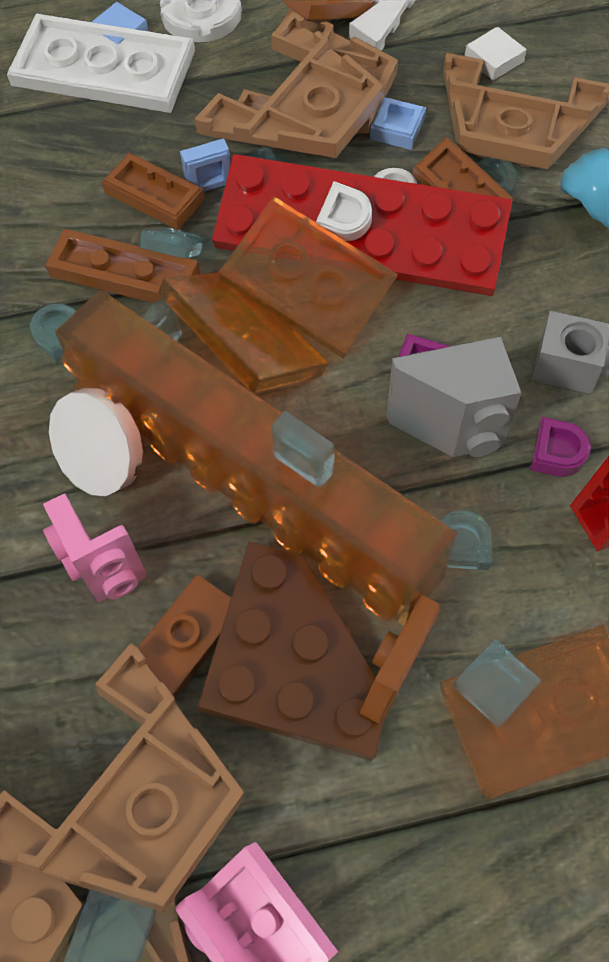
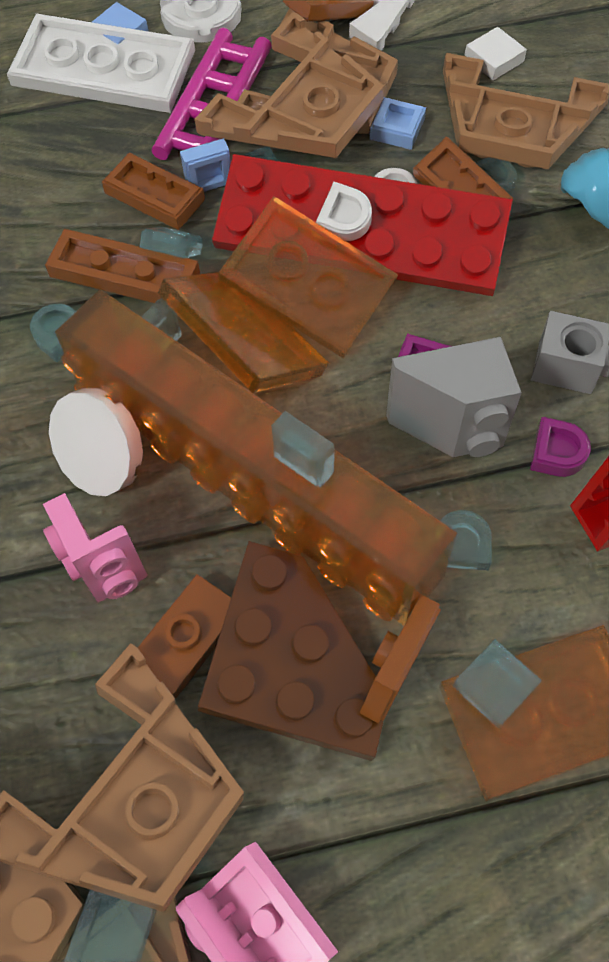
(207, 77): none -> dark pink bar

